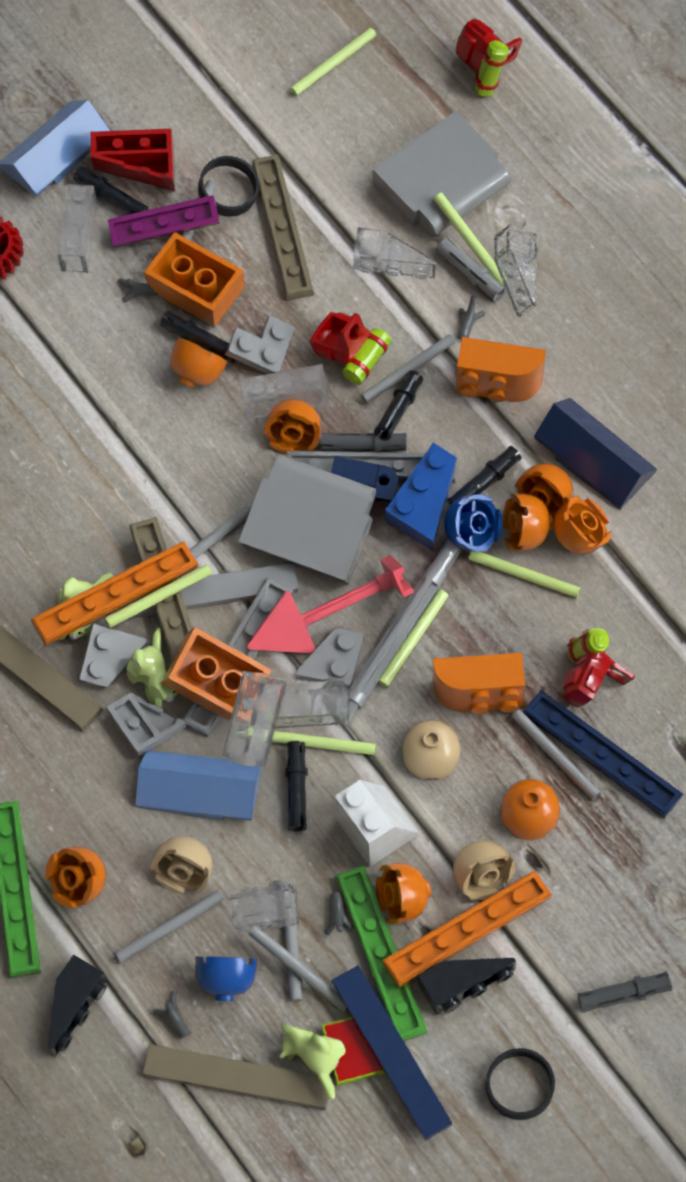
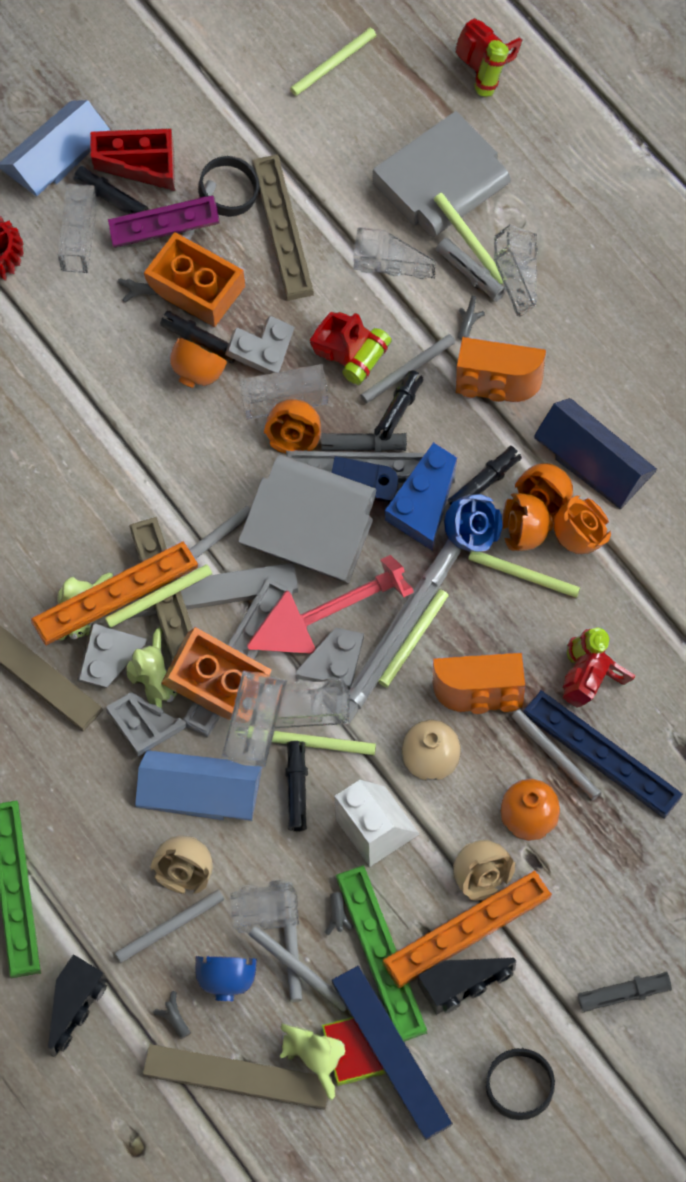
(75, 876): orange cylinder -> none
(402, 892): orange cylinder -> none

